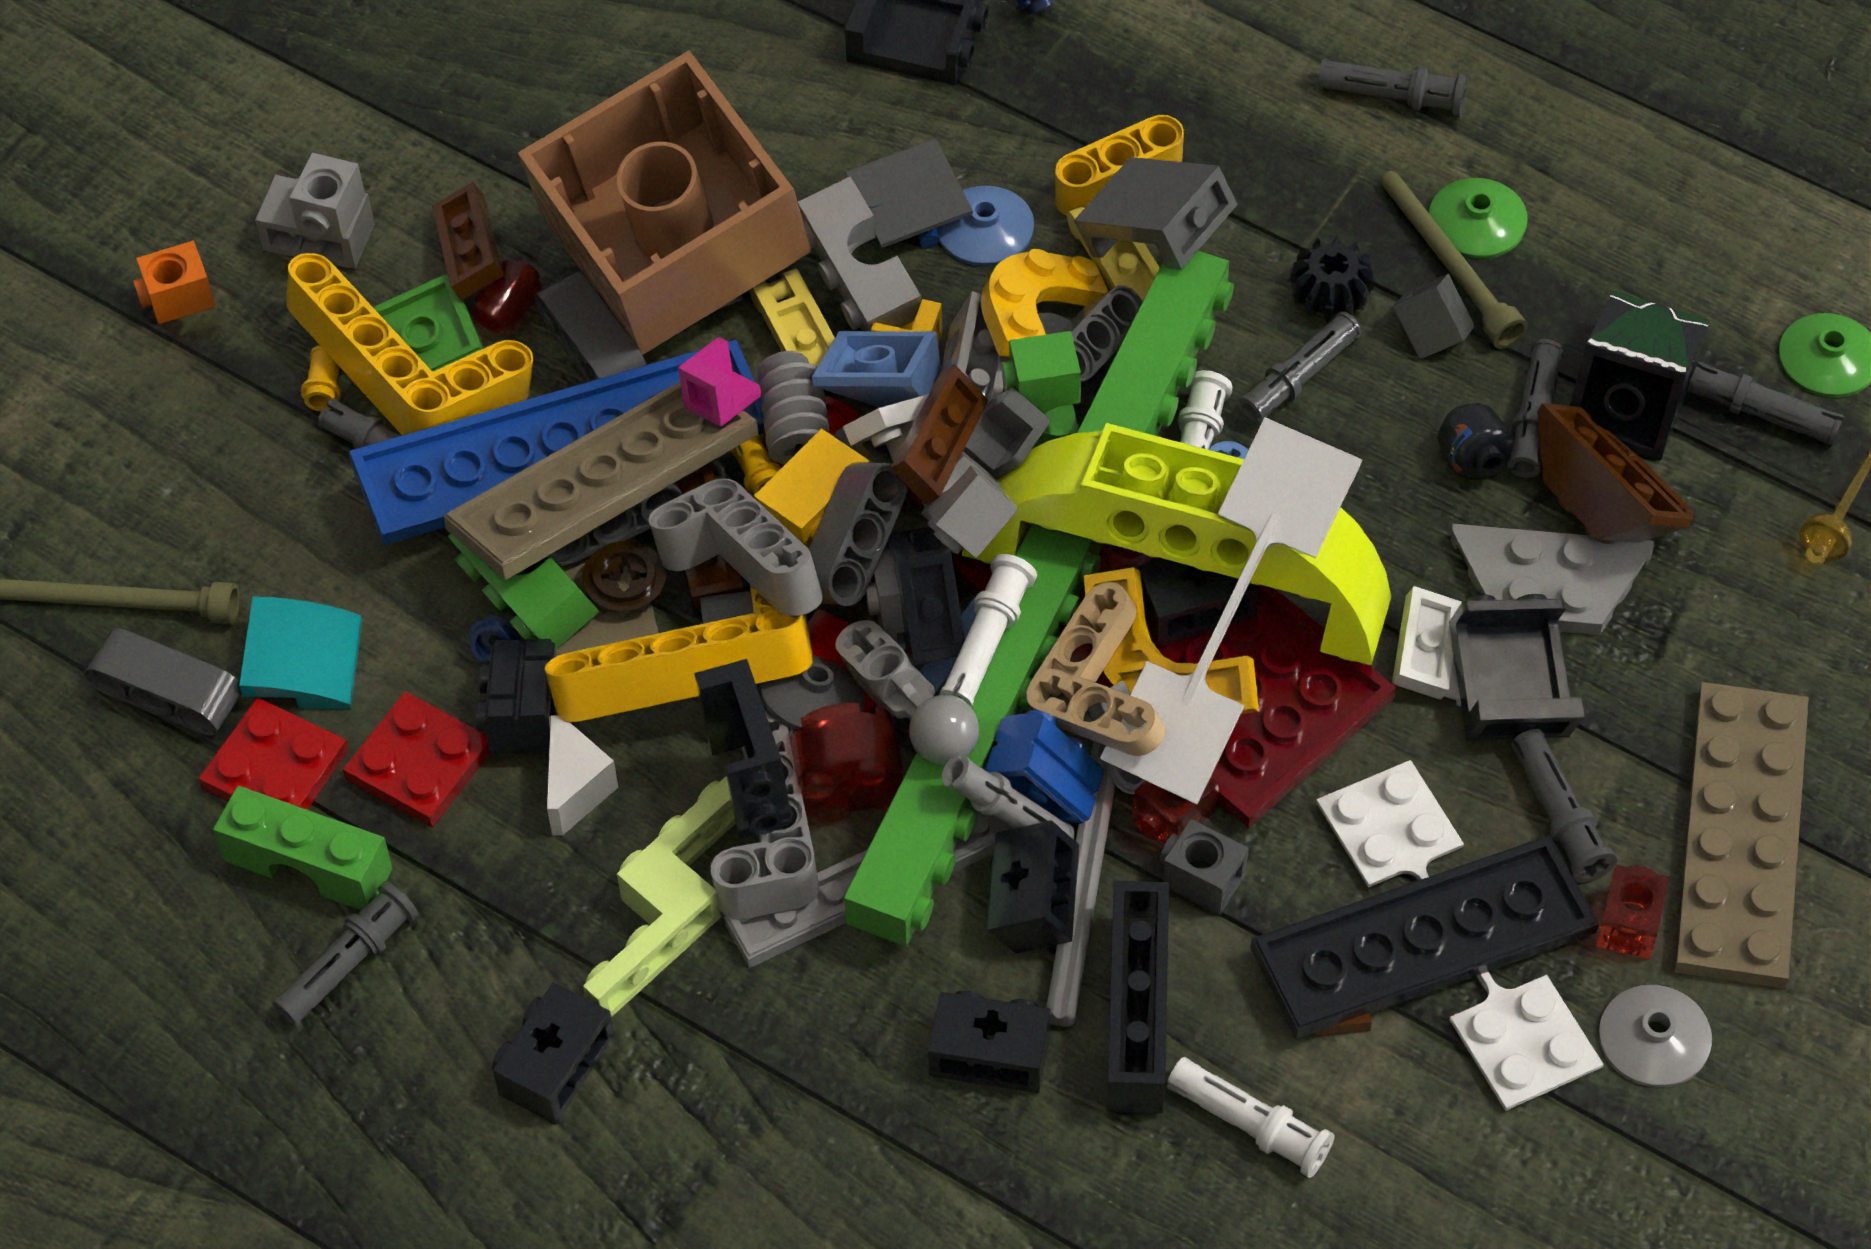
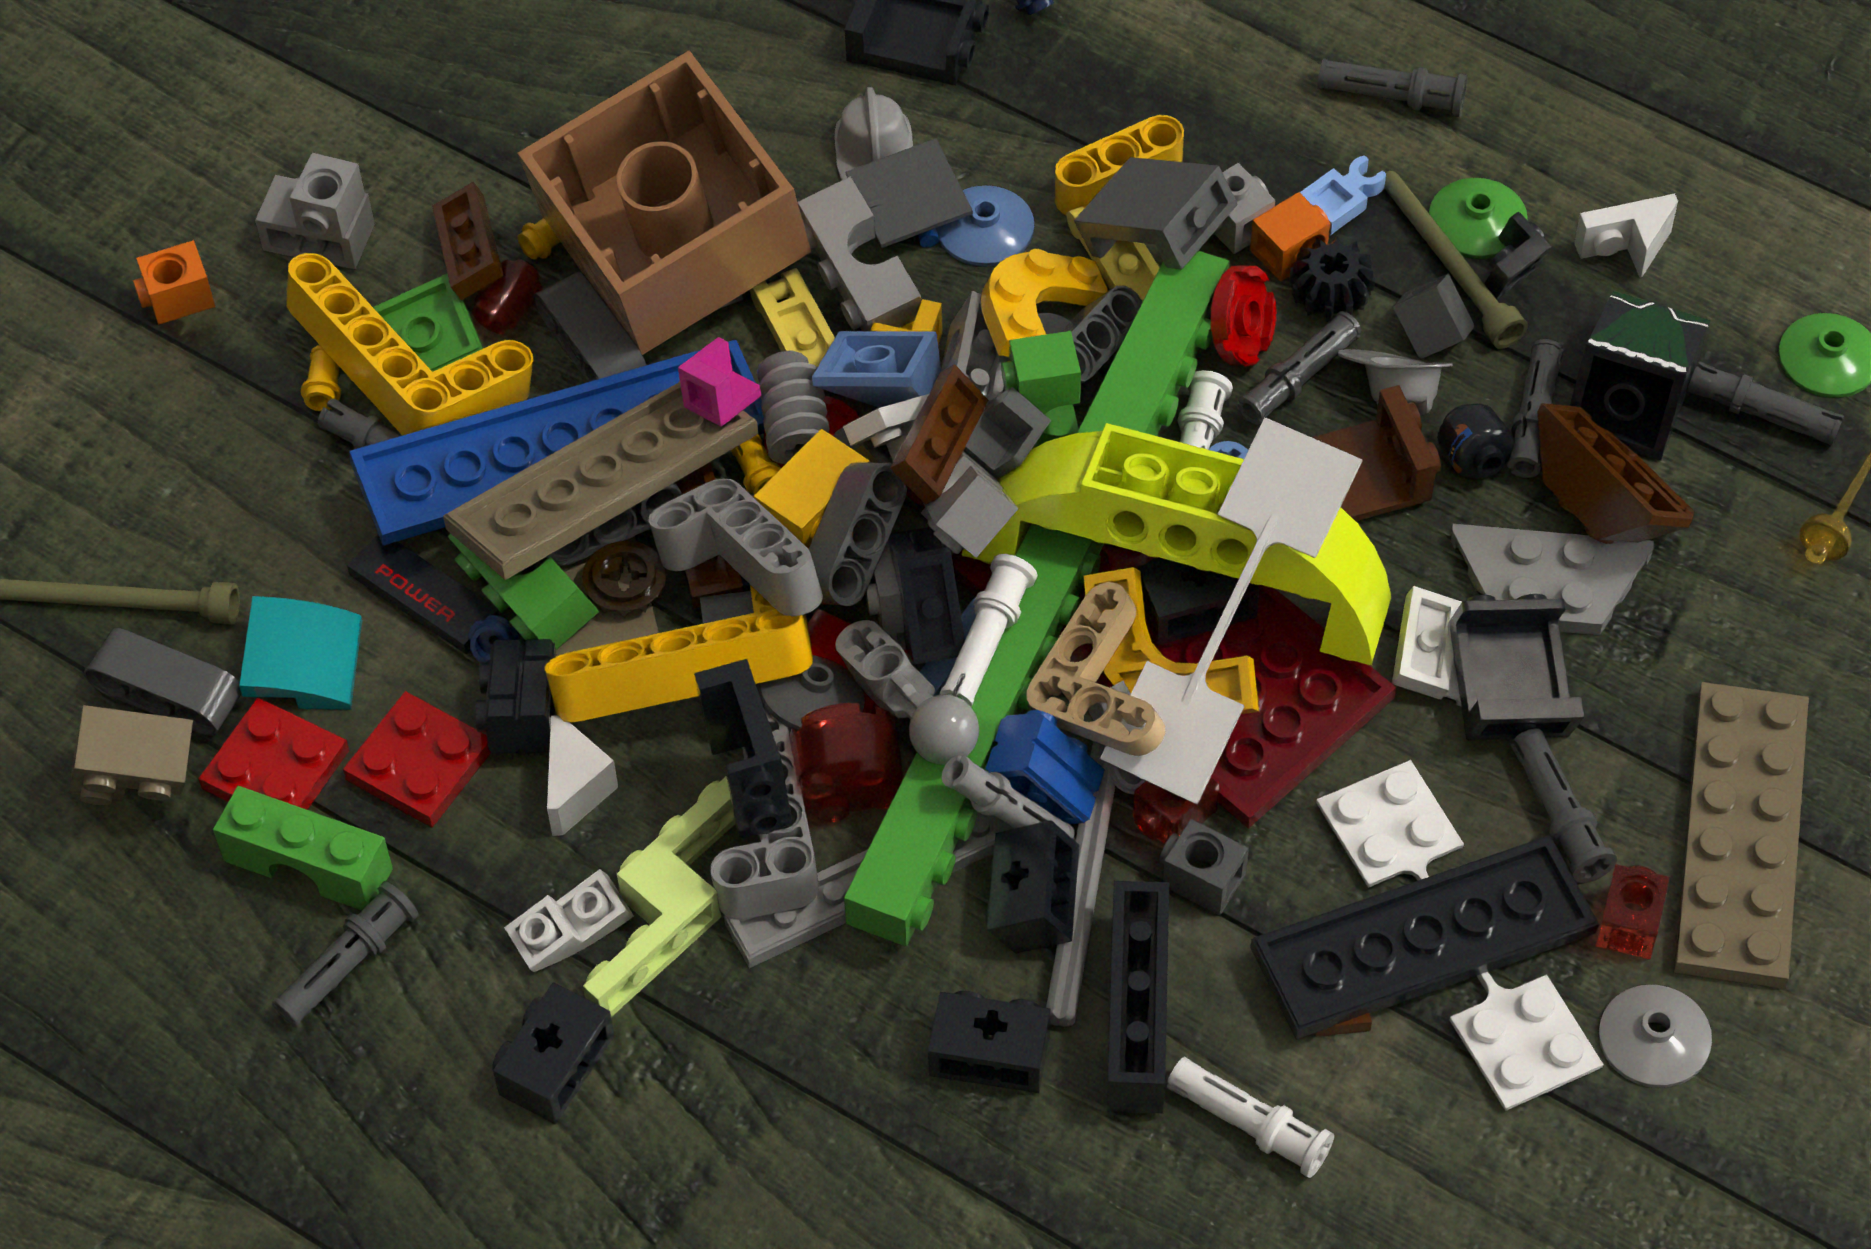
(129, 752): none -> dark tan brick
(420, 591): none -> black tile
(537, 239): none -> yellow pin
(566, 926): none -> white slope
(869, 131): none -> light grey piece
(1242, 315): none -> red tile
(1252, 201): none -> light grey brick
(1284, 230): none -> orange brick
(1346, 195): none -> light blue plate
(1396, 459): none -> reddish brown bracket
(1416, 378): none -> light grey piece
(1522, 254): none -> black bracket
(1631, 226): none -> white slope

